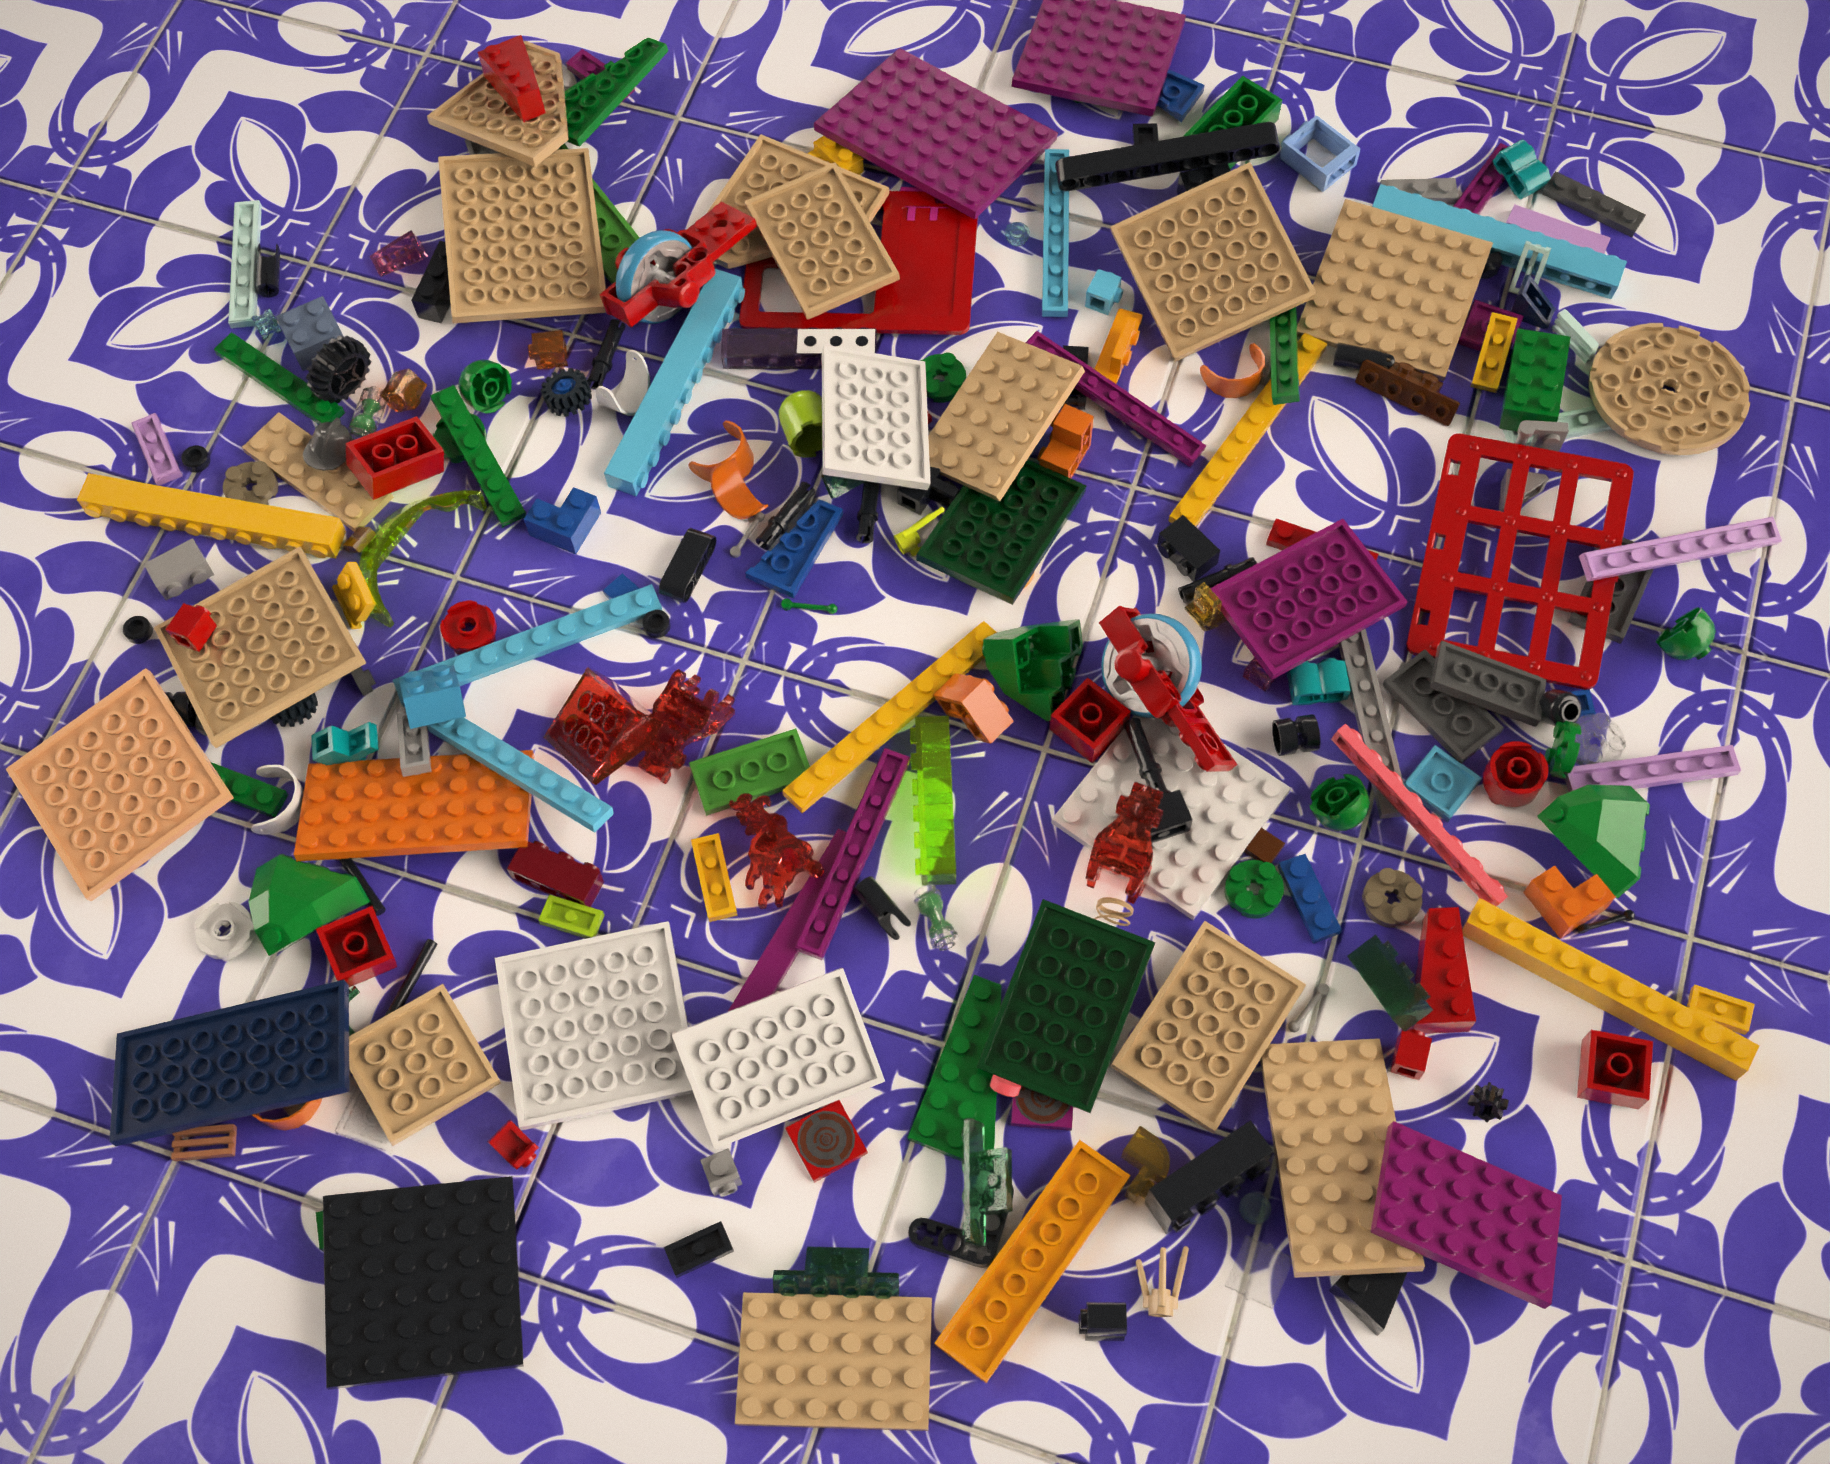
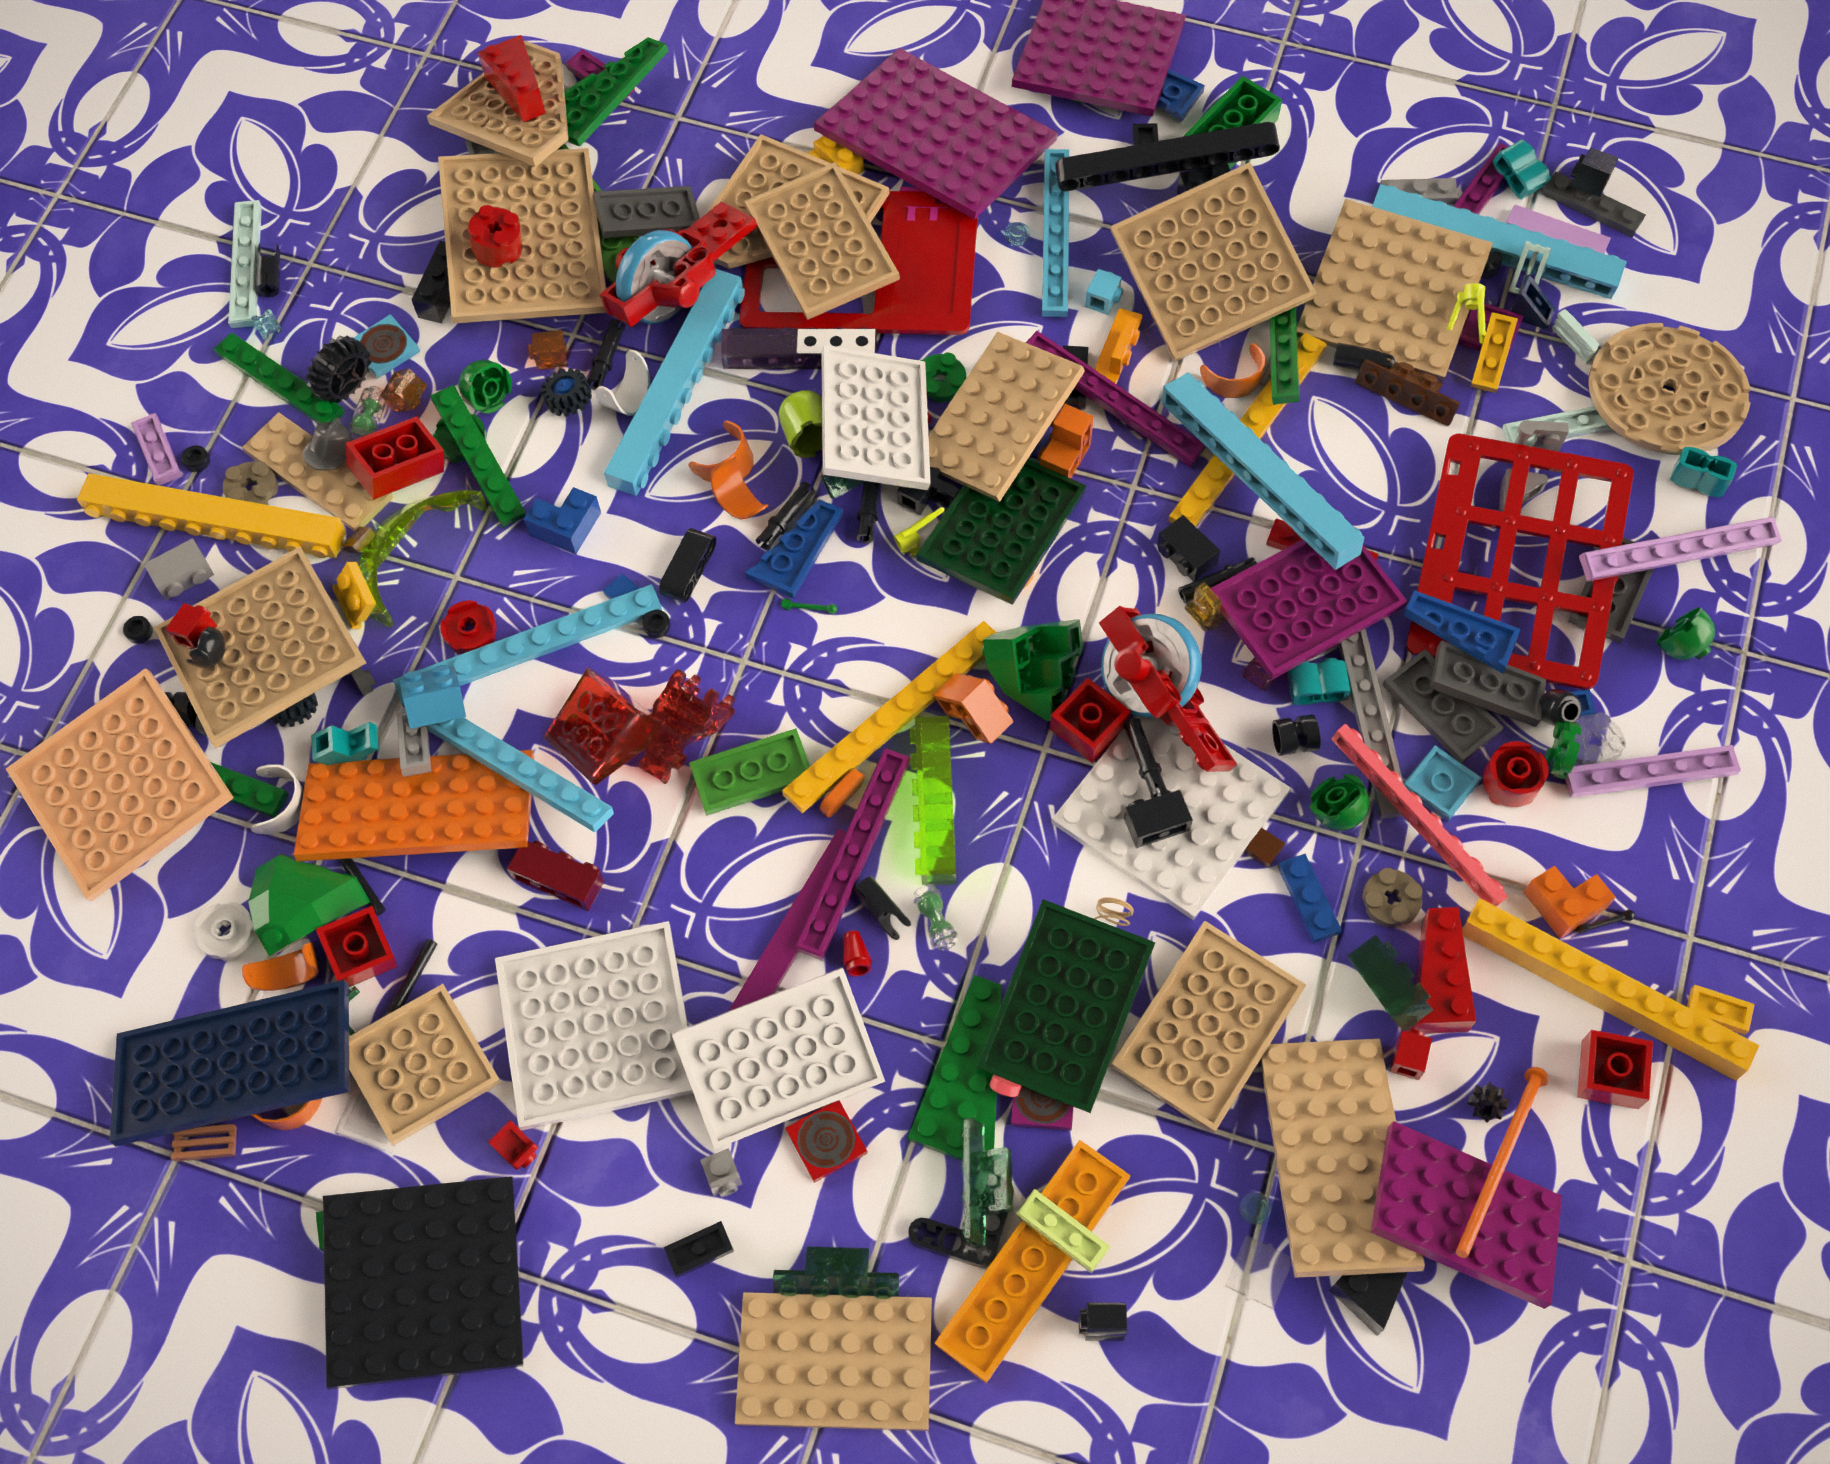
(209, 650): none -> black hair
(282, 971): none -> orange piece
(308, 329): sand blue brick -> none
(387, 345): none -> tile
(402, 243): clear pink slope -> none
(495, 236): none -> red brick
(571, 917): lime plate -> none
(645, 210): none -> dark grey plate
(714, 877): yellow plate -> none
(735, 550): light grey hinge -> none
(773, 851): clear red animal -> none
(841, 793): none -> orange tile
(855, 954): none -> red cone
(1062, 1231): none -> yellowish green tile
(1126, 844): clear red animal -> none
(1150, 1157): clear yellow brick -> none
(1161, 1301): tan plant -> none
(1209, 1177): black brick -> none
(1263, 471): none -> medium azure brick
(1263, 875): green plate -> none
(1322, 990): light grey hinge -> none
(1344, 150): light blue window -> none
(1469, 631): none -> blue wing
(1473, 299): none -> neon yellow plant
(1534, 378): green brick -> none
(1536, 1078): none -> orange bar
(1593, 171): none -> black brick
(1602, 830): green brick -> none
(1704, 472): none -> teal brick

